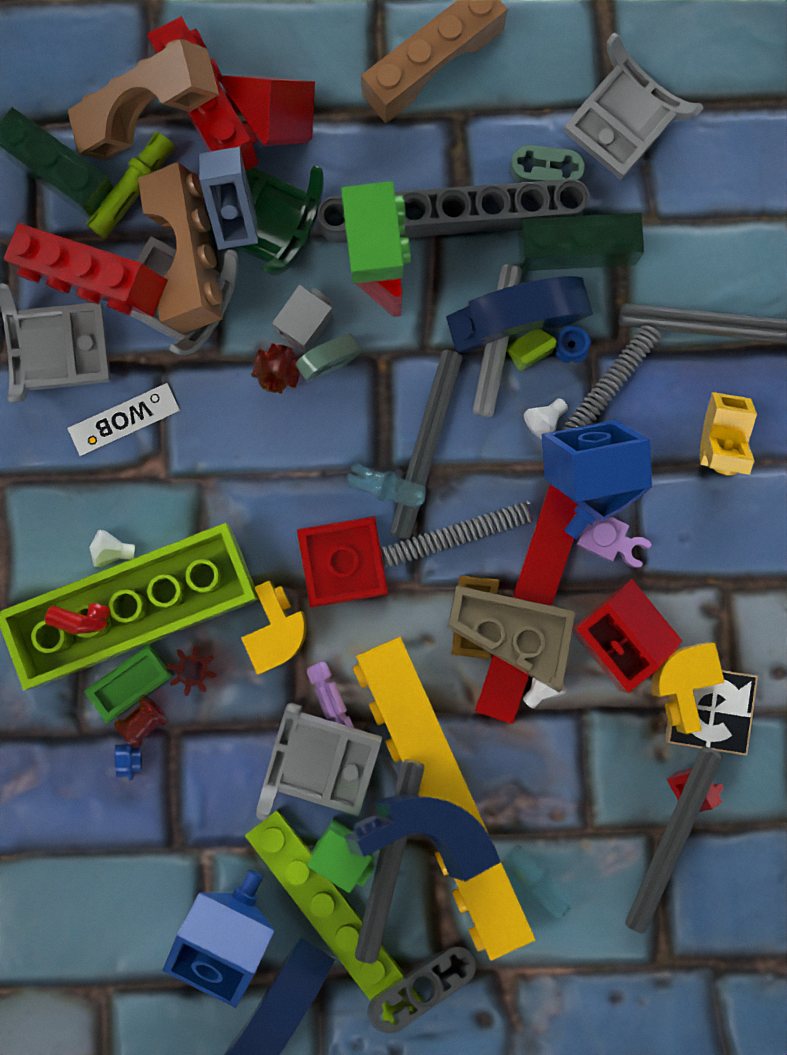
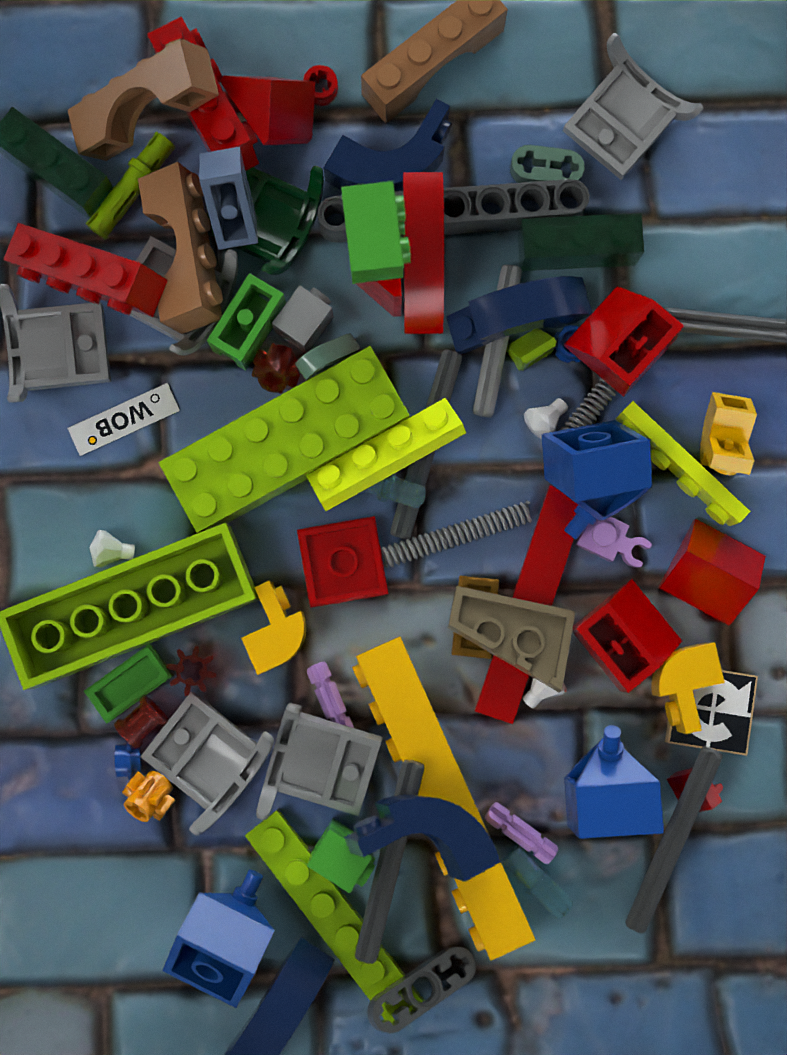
(78, 623): red arm -> none
(148, 796): none -> light orange gear
(207, 758): none -> light grey piece
(246, 321): none -> bright green brick
(283, 441): none -> lime brick
(323, 72): none -> red bush
(358, 165): none -> dark blue arch
(386, 454): none -> neon yellow plate
(425, 274): none -> red slope
(521, 833): none -> lavender axle
(612, 793): none -> blue piece
(624, 338): none -> red slope
(691, 475): none -> neon yellow plate
(713, 573): none -> red slope

